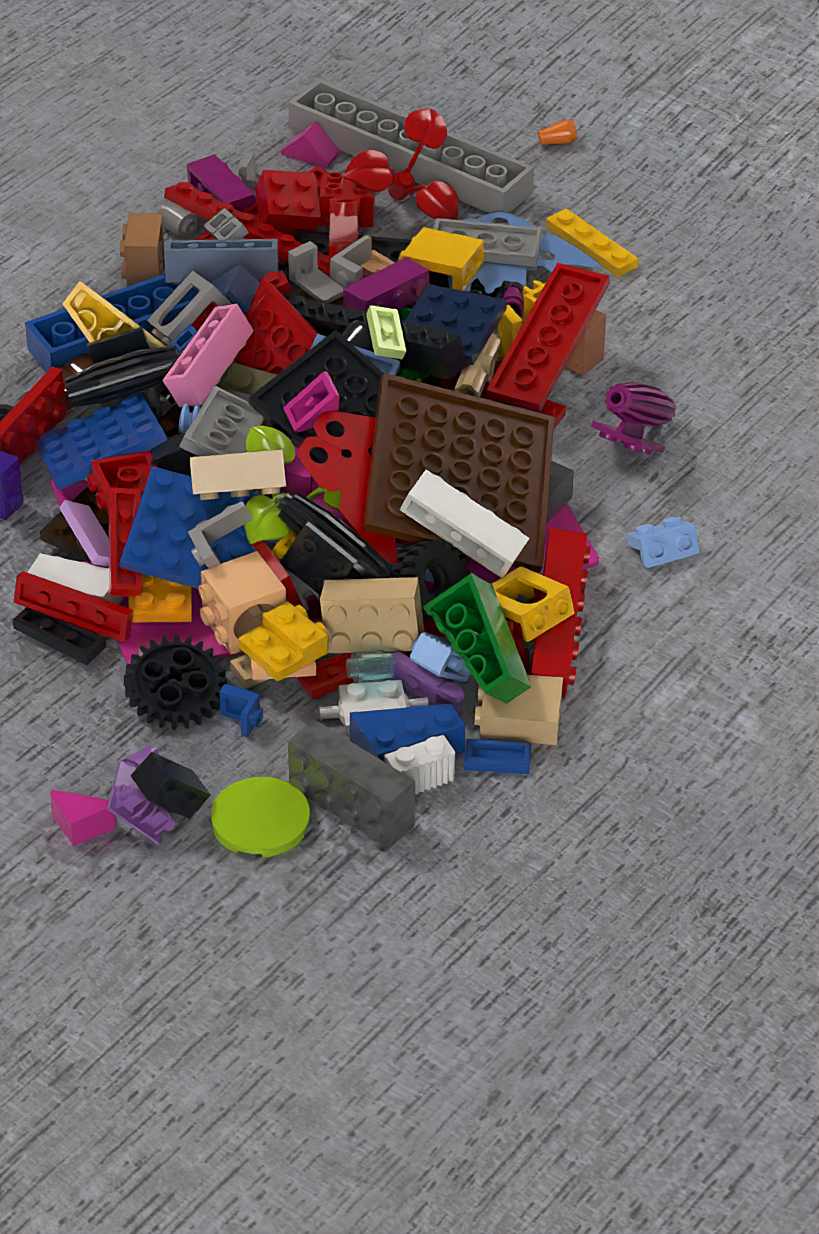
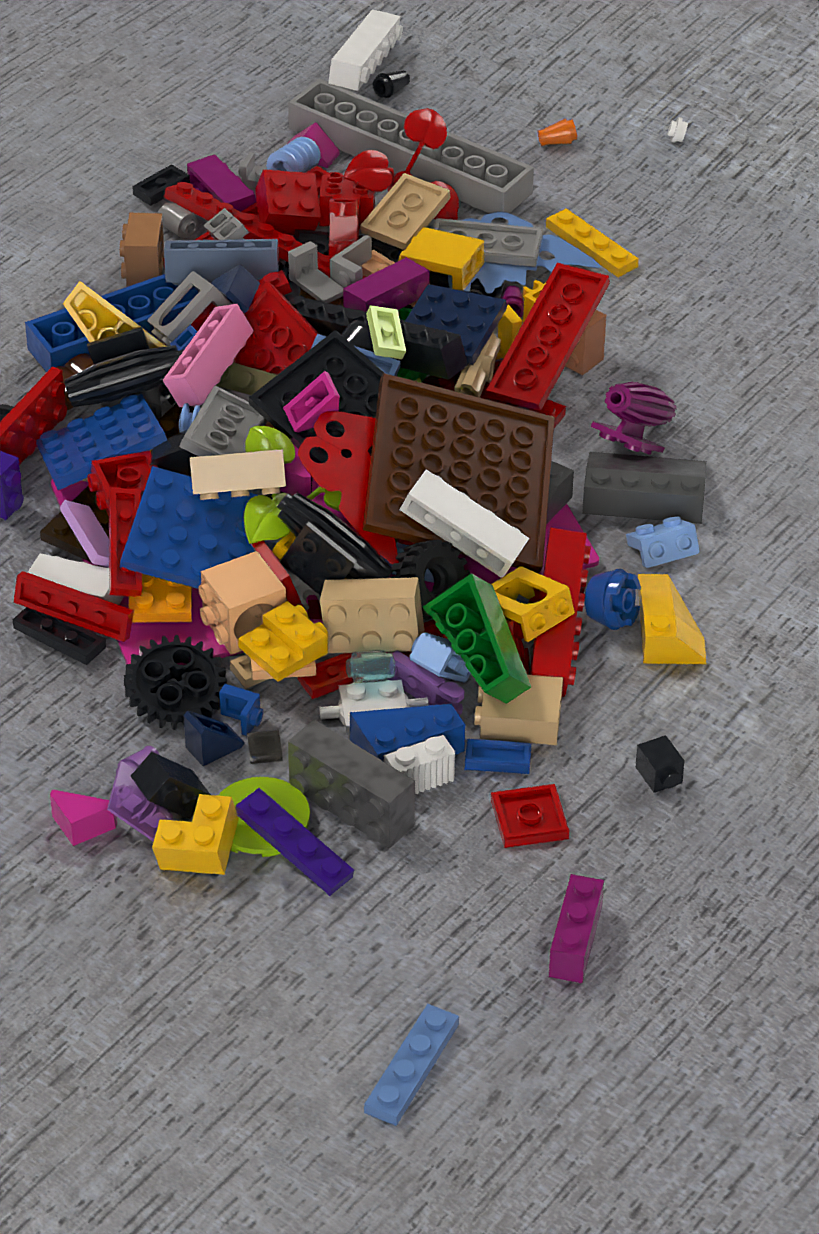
(153, 188): none -> black plate
(198, 844): none -> yellow brick
(209, 738): none -> dark blue slope
(215, 528): light grey bracket -> none
(264, 747): none -> clear smoke tile
(294, 841): none -> dark purple plate
(295, 156): none -> light blue piece
(365, 50): none -> white brick
(389, 83): none -> black cone
(405, 211): none -> tan plate
(411, 1064): none -> medium blue plate
(529, 815): none -> red tile
(576, 928): none -> magenta brick
(612, 598): none -> blue cone
(644, 487): none -> dark grey slope
(659, 764): none -> black brick
(666, 624): none -> yellow wedge
(677, 130): none -> white plate

